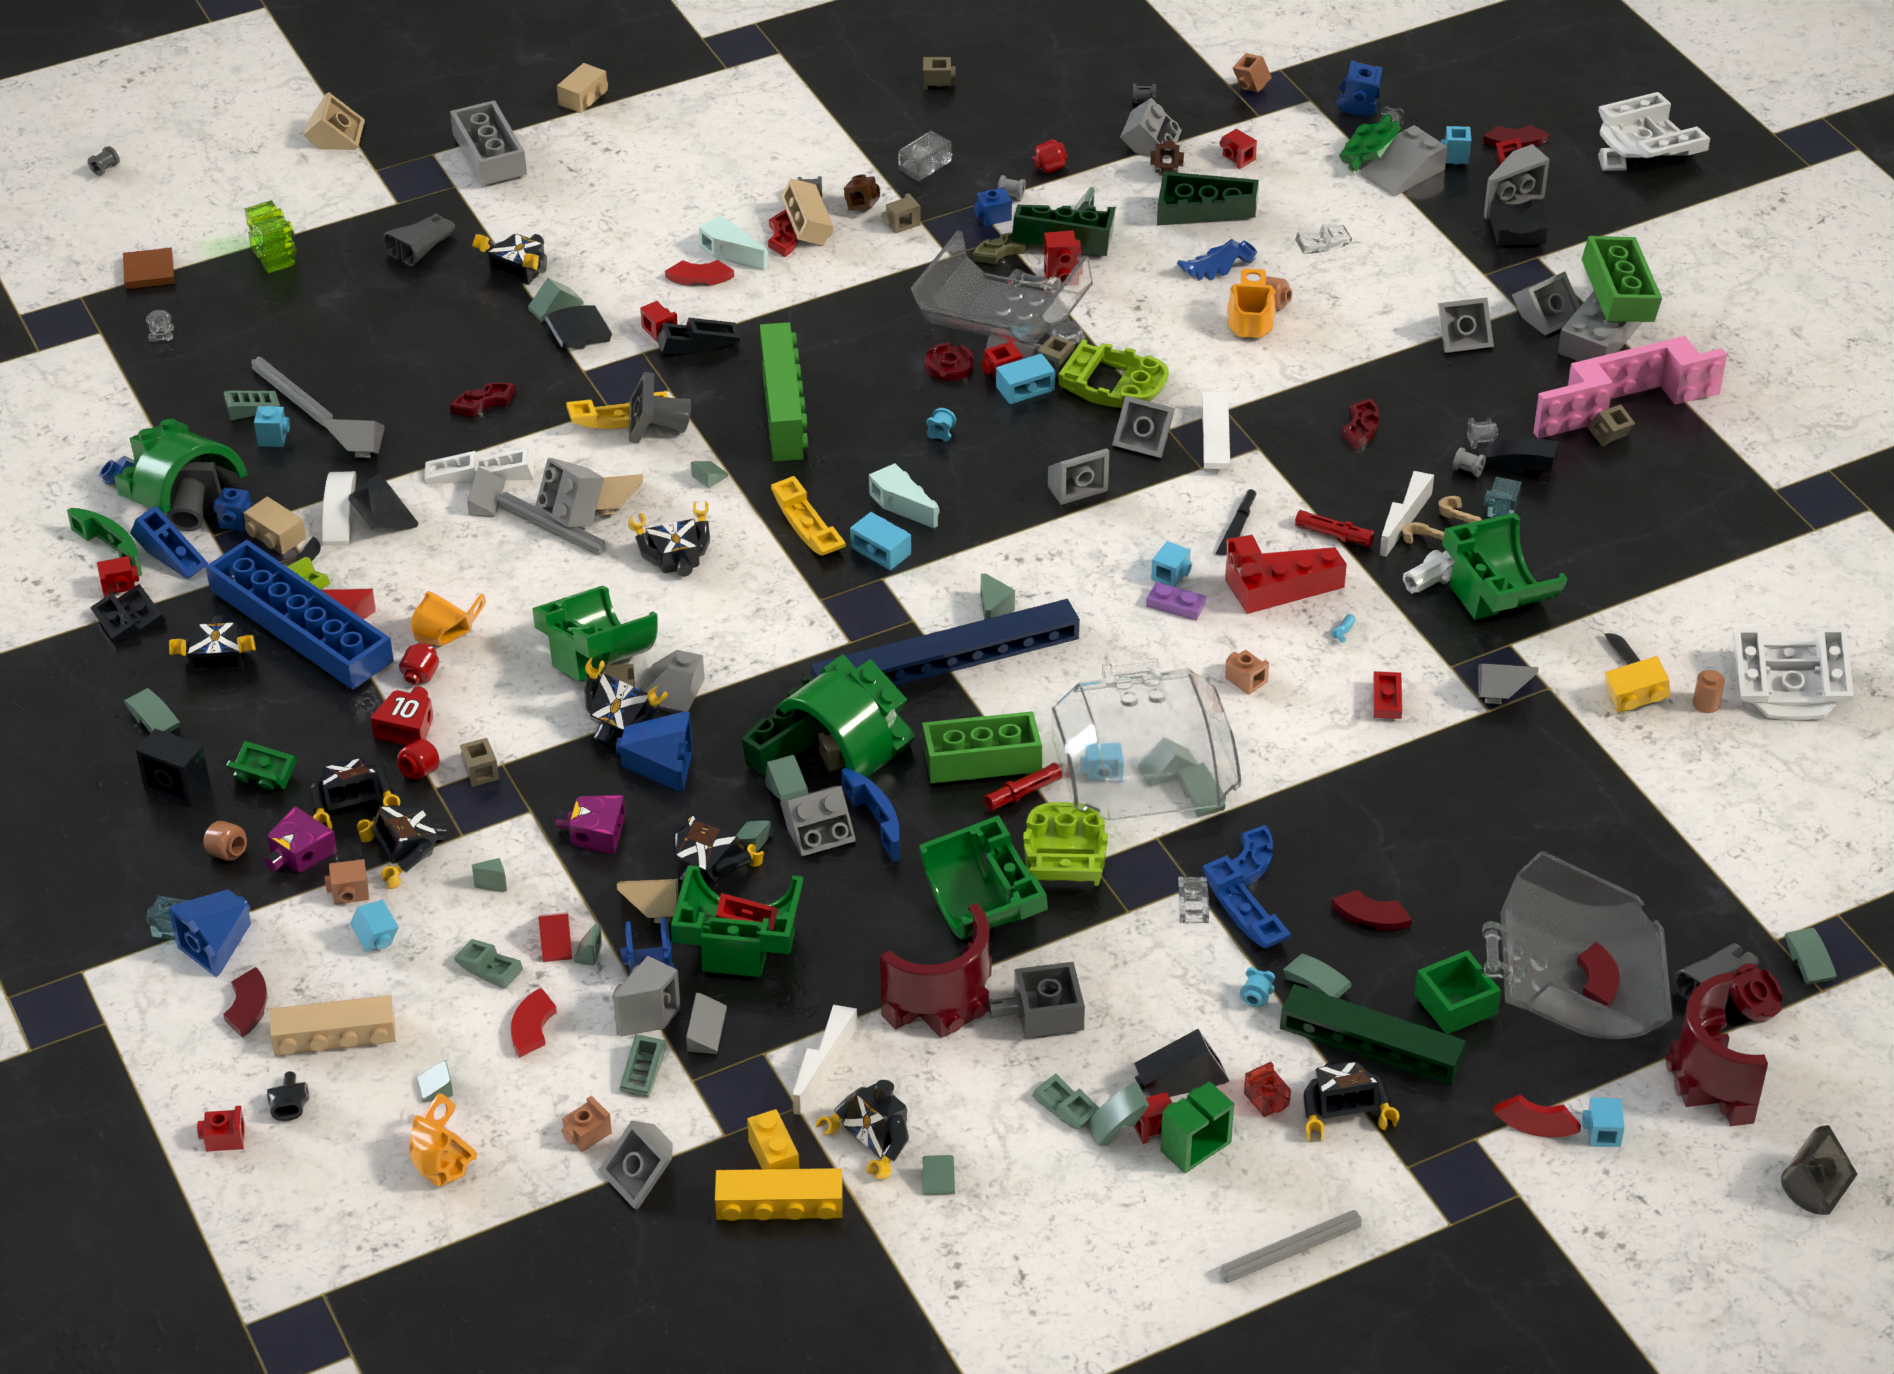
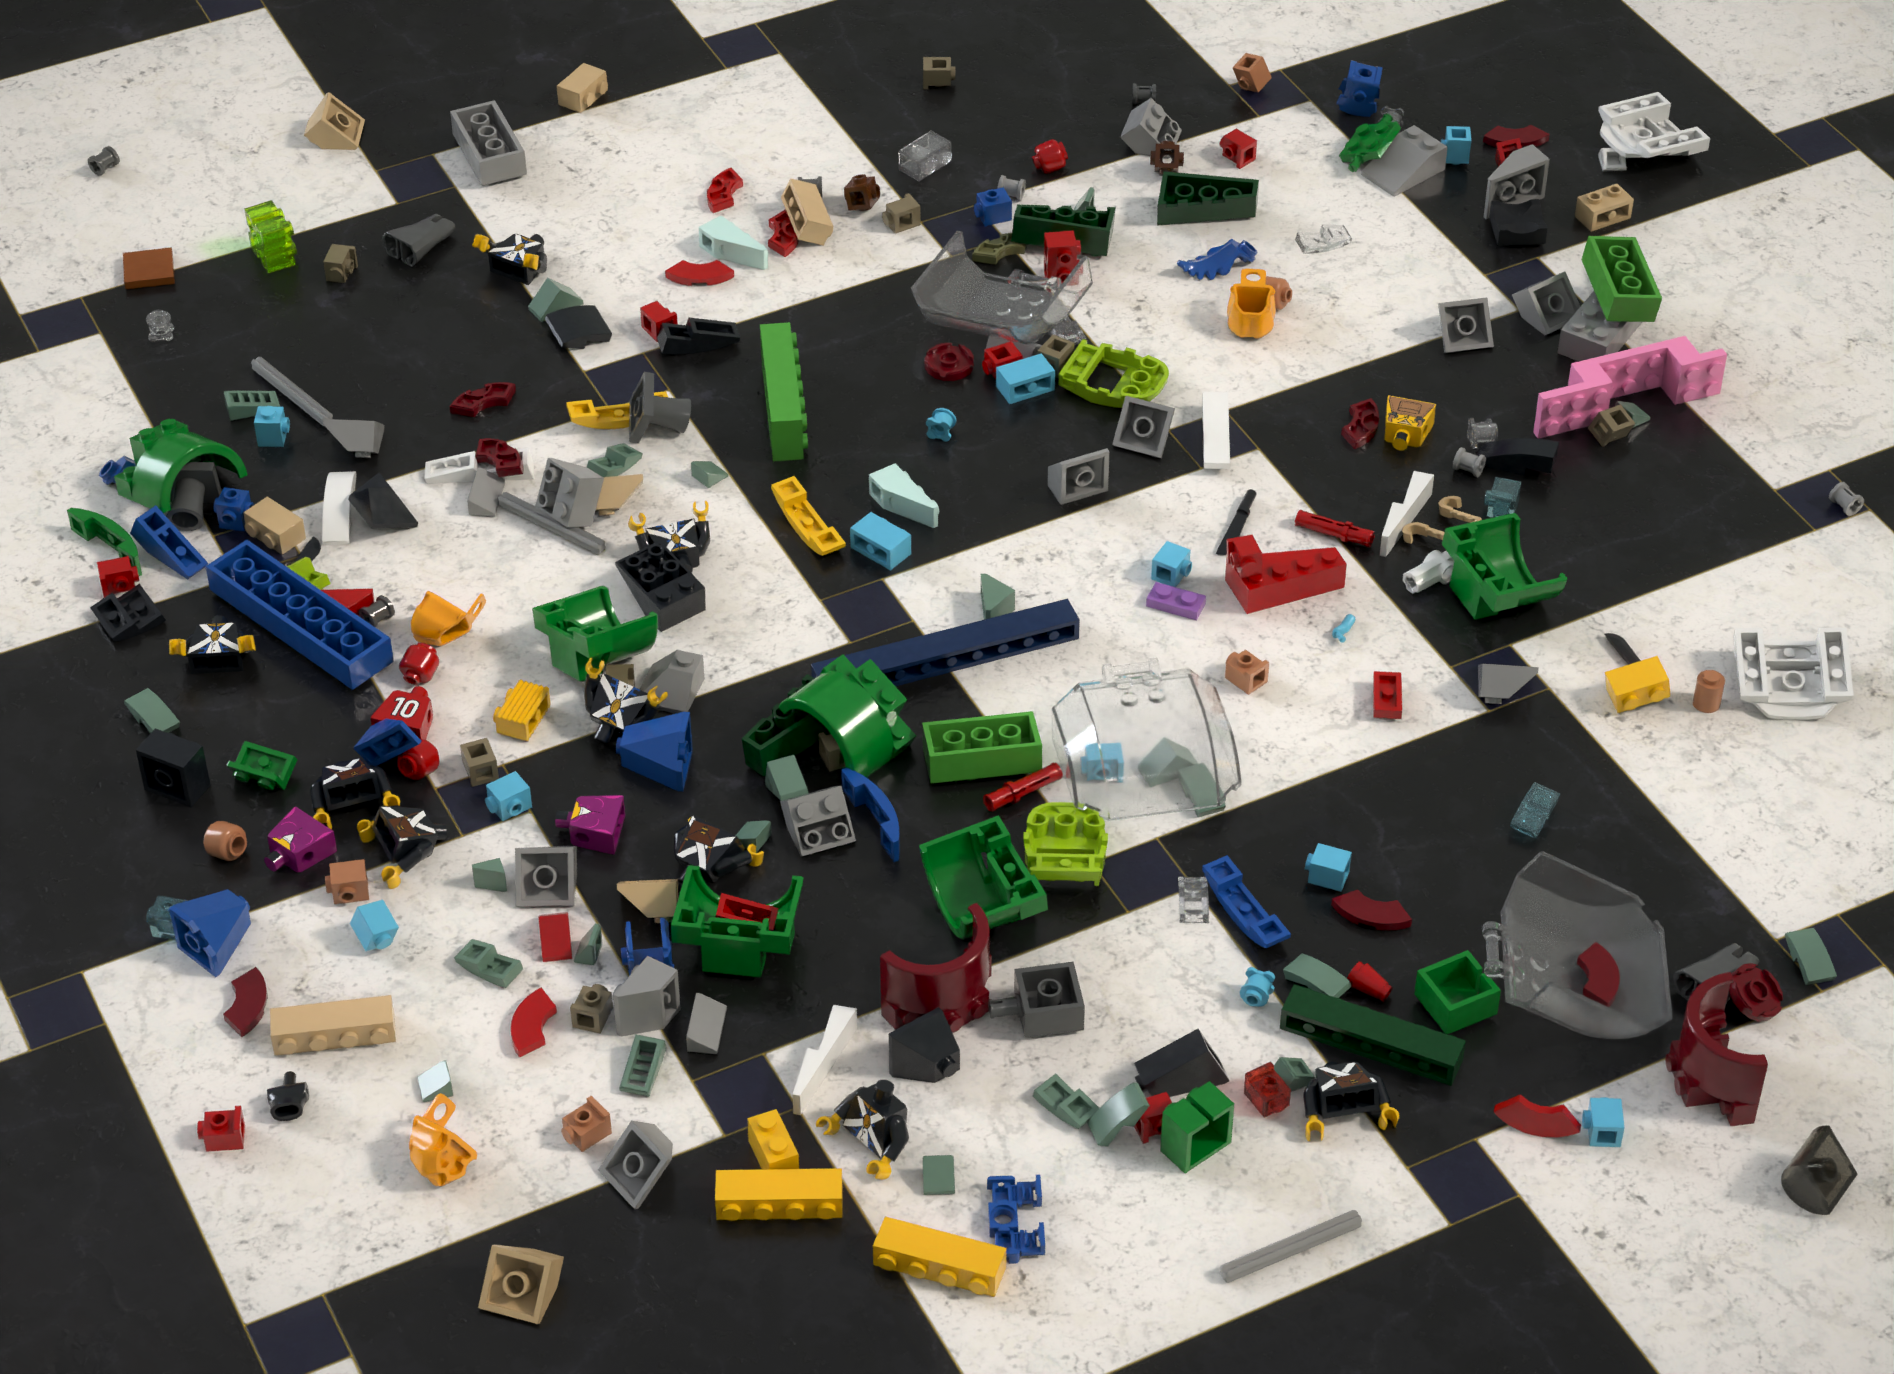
(340, 263): none -> dark tan brick
(377, 611): none -> dark grey bush
(385, 741): none -> blue slope
(499, 454): none -> dark red tile
(508, 796): none -> medium azure brick
(520, 1282): none -> tan slope
(522, 710): none -> yellow brick
(546, 876): none -> light grey slope
(593, 1002): none -> dark tan brick
(616, 460): none -> sand green slope
(662, 585): none -> black slope
(721, 190): none -> red tile
(924, 1049): none -> black slope
(939, 1256): none -> yellow brick
(1005, 1202): none -> blue piece
(1255, 855): blue tile -> none
(1293, 1072): none -> sand green slope
(1328, 867): none -> medium azure brick
(1368, 981): none -> red cone
(1408, 421): none -> torso
(1534, 810): none -> clear light blue slope
(1604, 207): none -> tan brick
(1634, 412): none -> sand green slope
(1846, 499): none -> light grey bush

